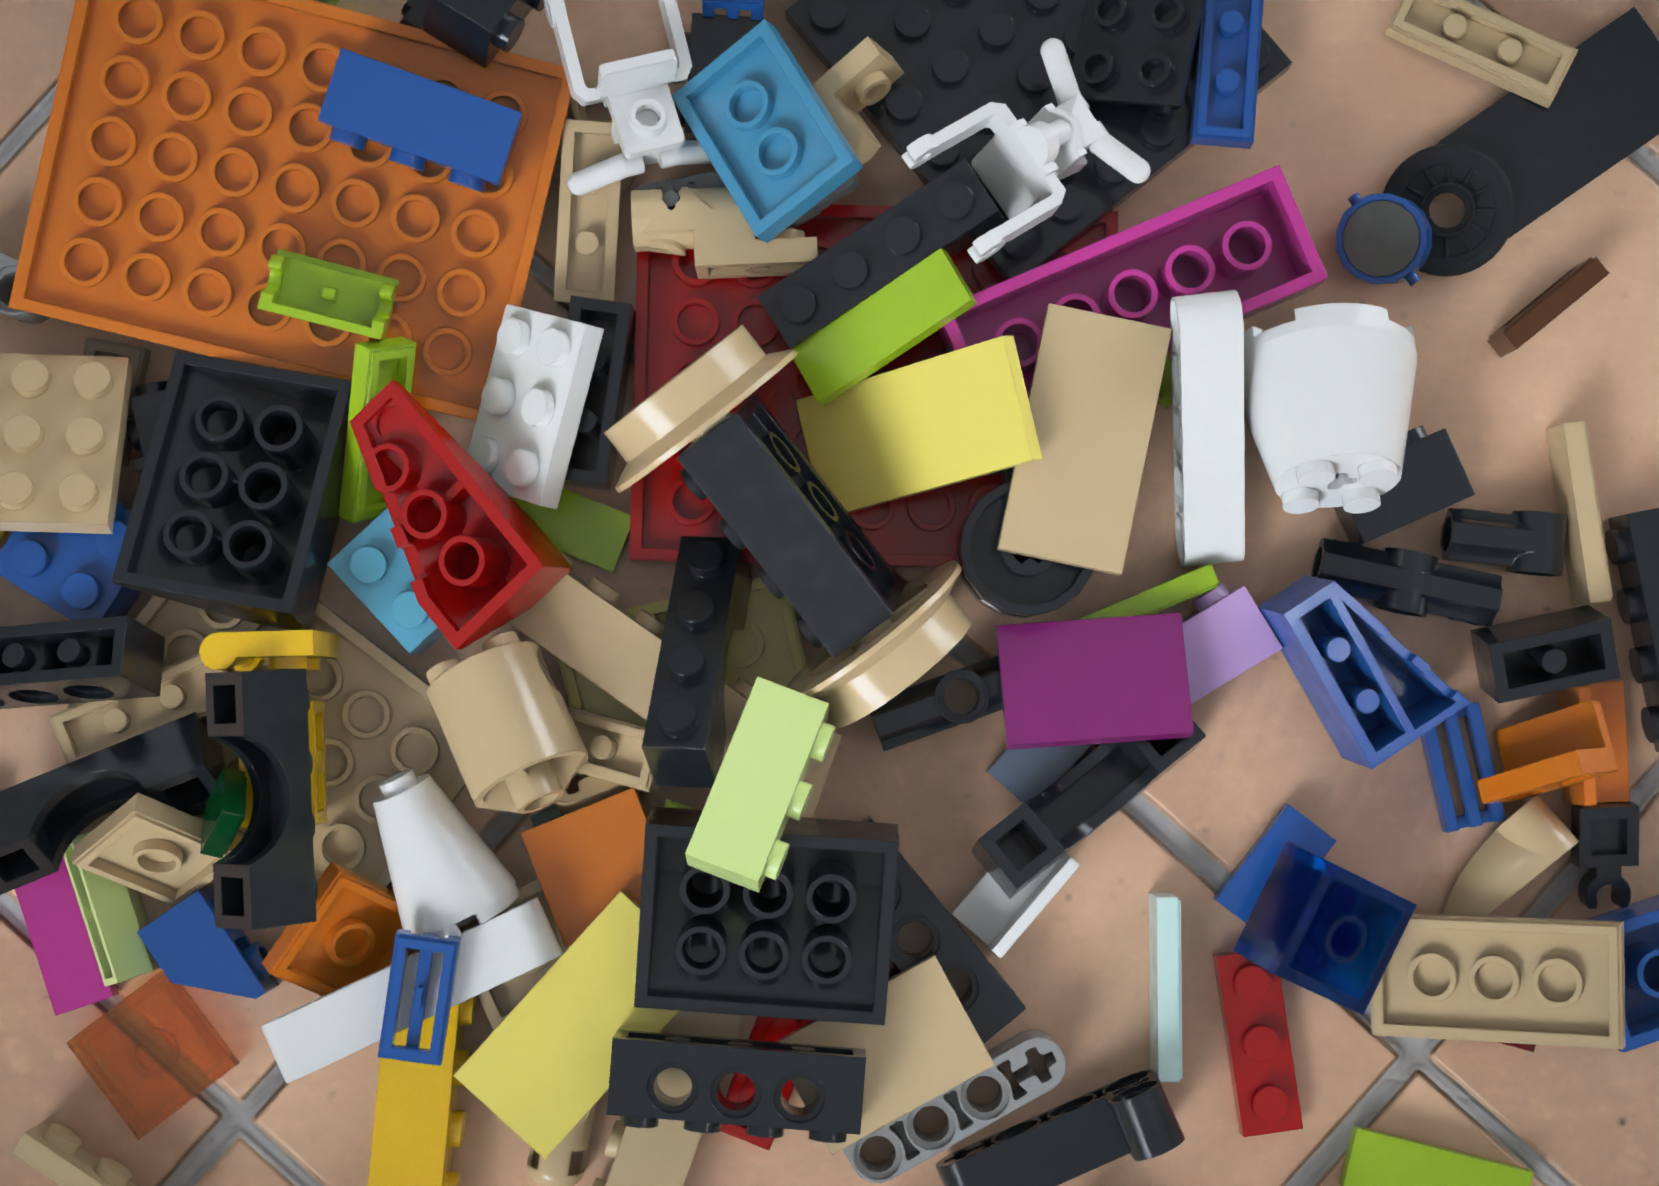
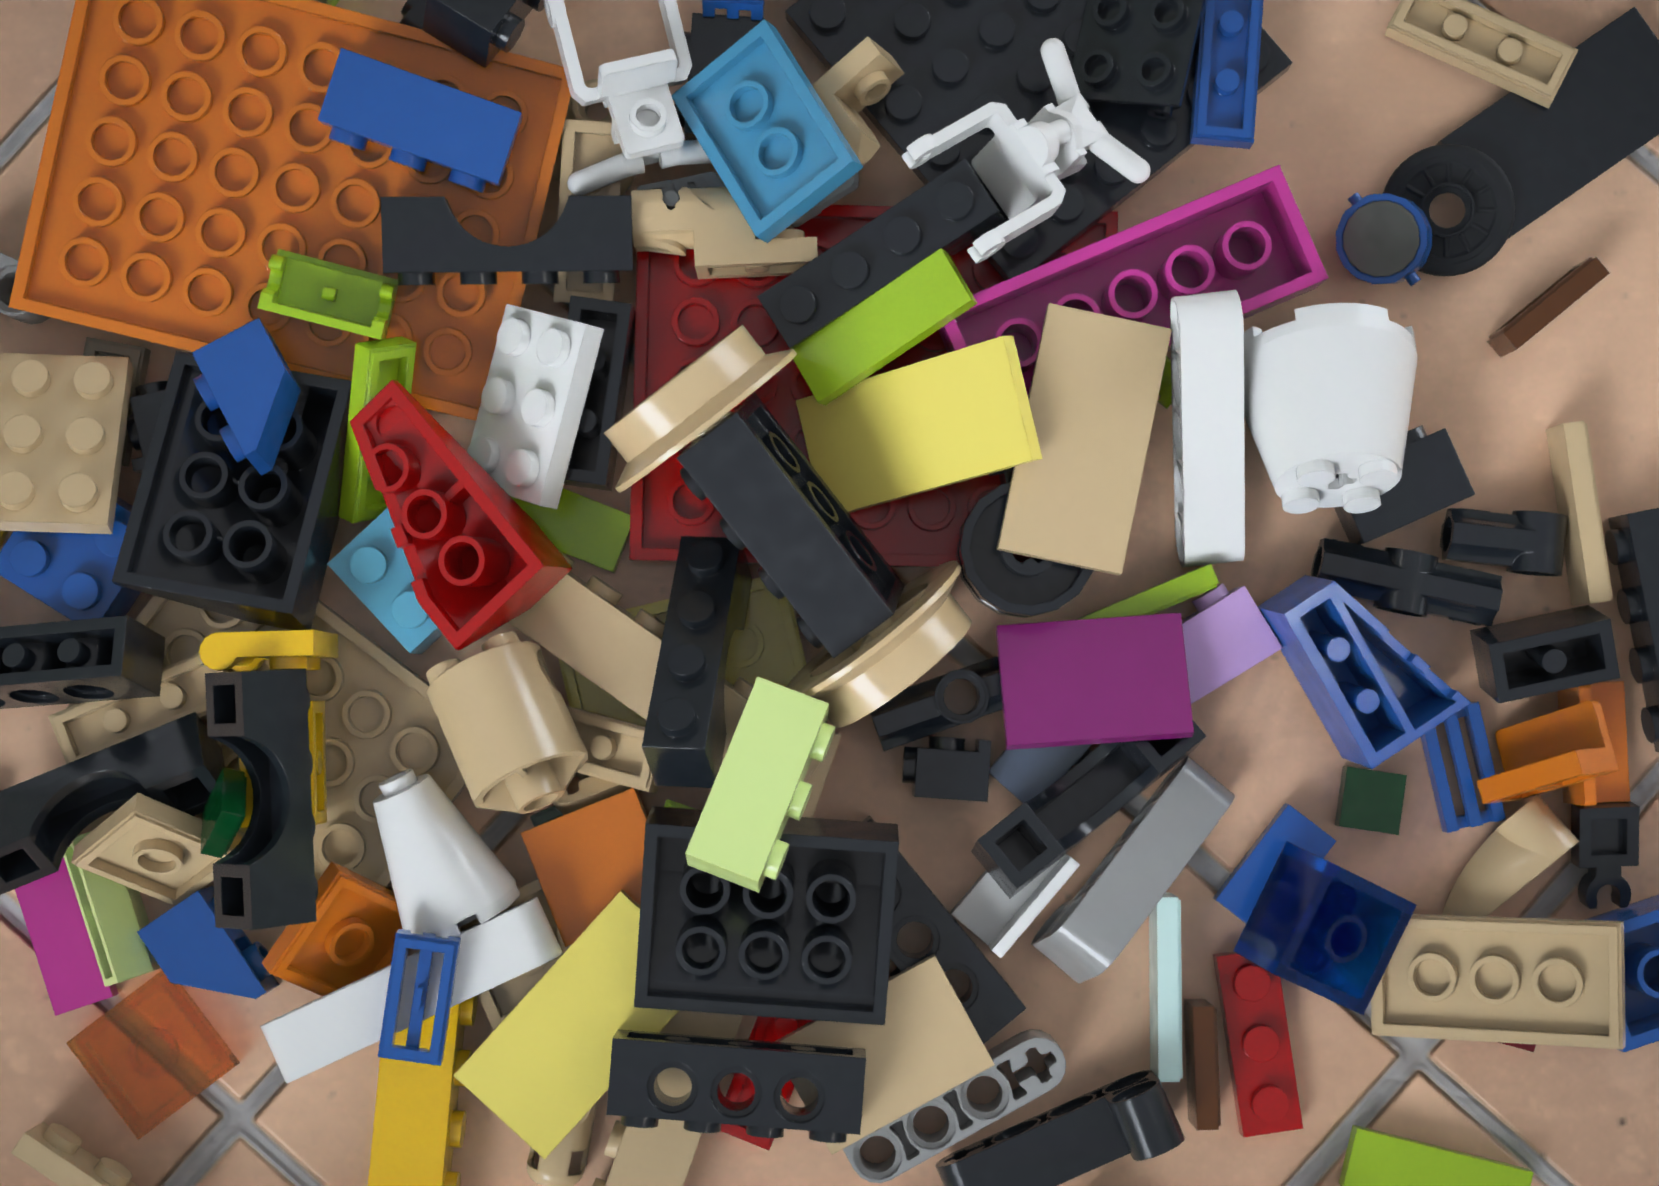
(252, 388): none -> blue slope
(427, 239): none -> black arch
(948, 769): none -> black brick
(1135, 874): none -> light grey beam
(1202, 1064): none -> reddish brown tile
(1370, 800): none -> dark green tile

